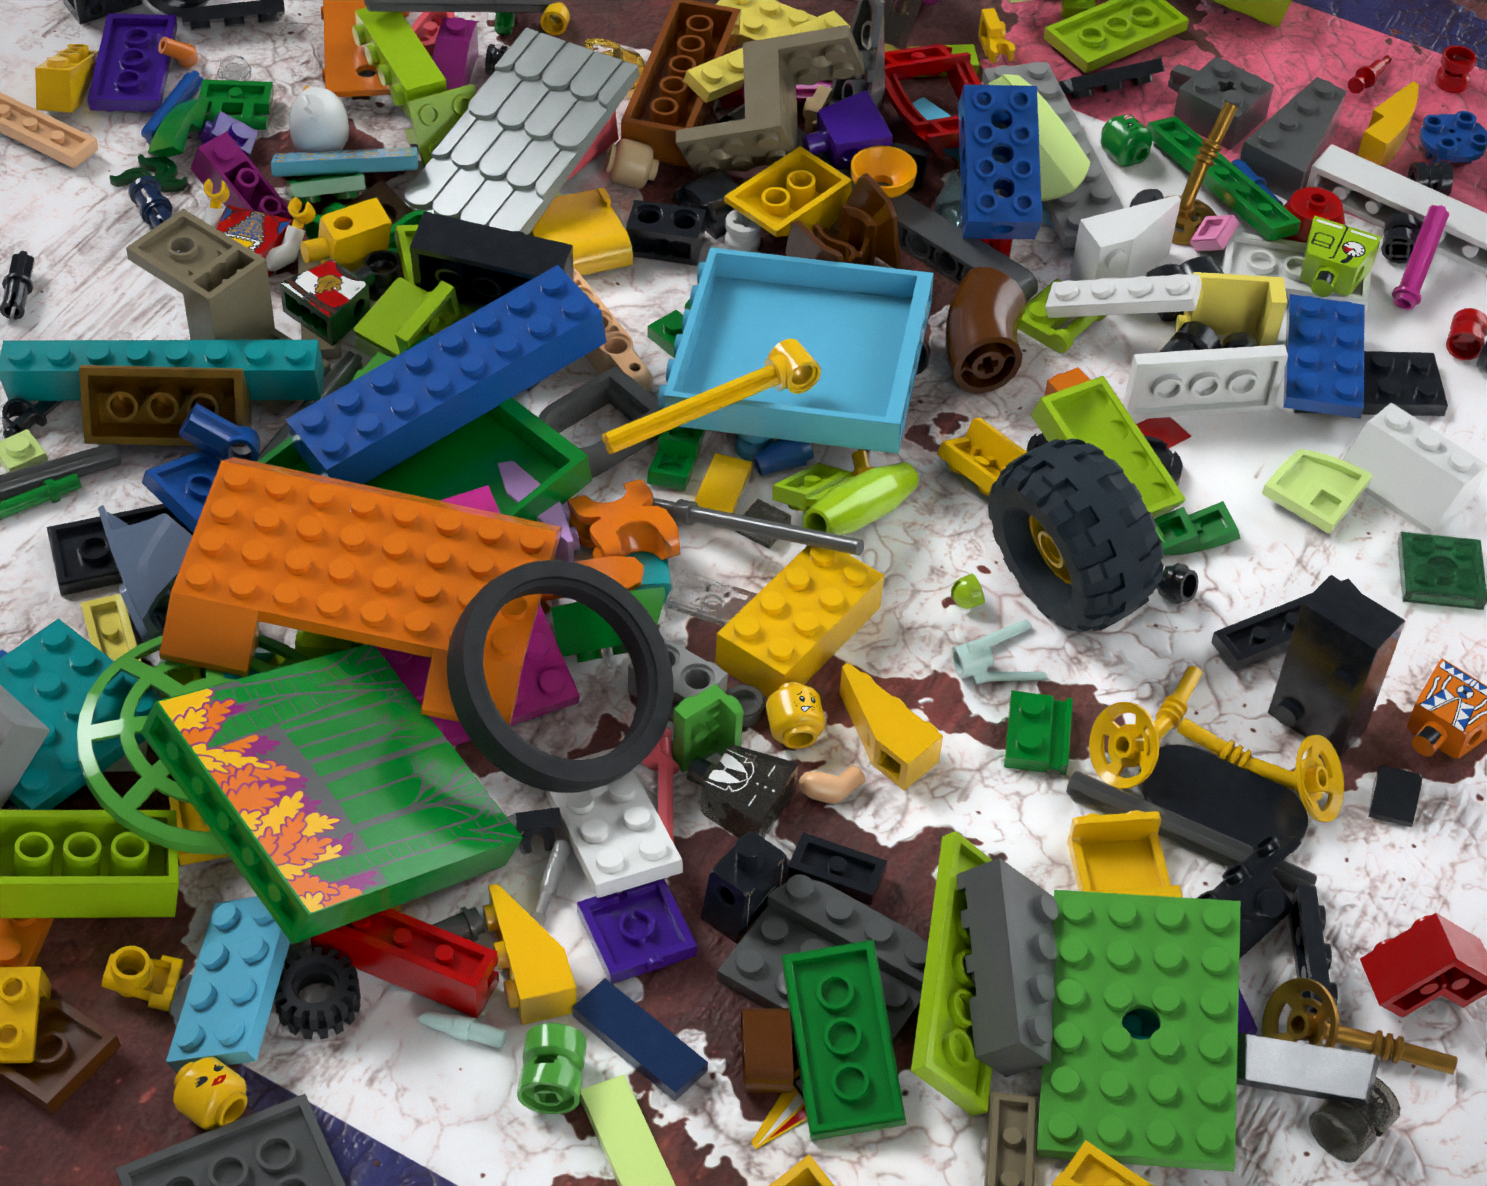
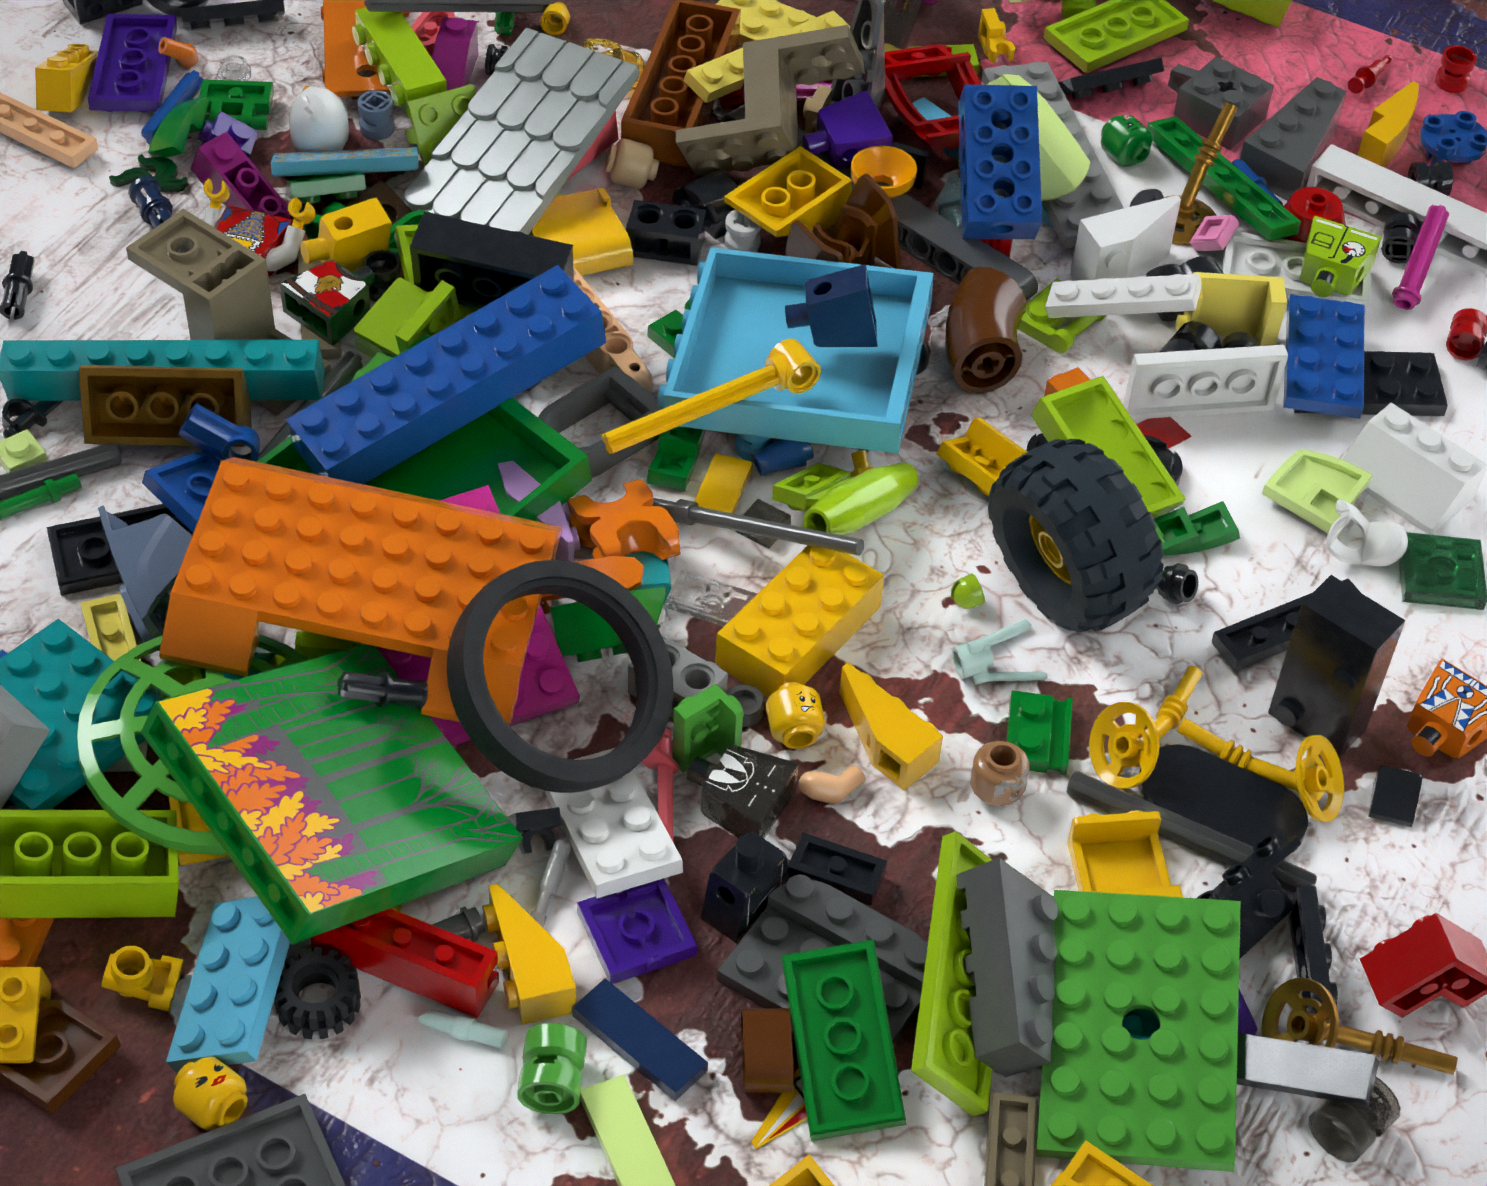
(376, 108): none -> sand blue wheel
(383, 689): none -> black axle
(837, 310): none -> dark blue torso
(999, 773): none -> medium nougat head
(1382, 544): none -> white piece

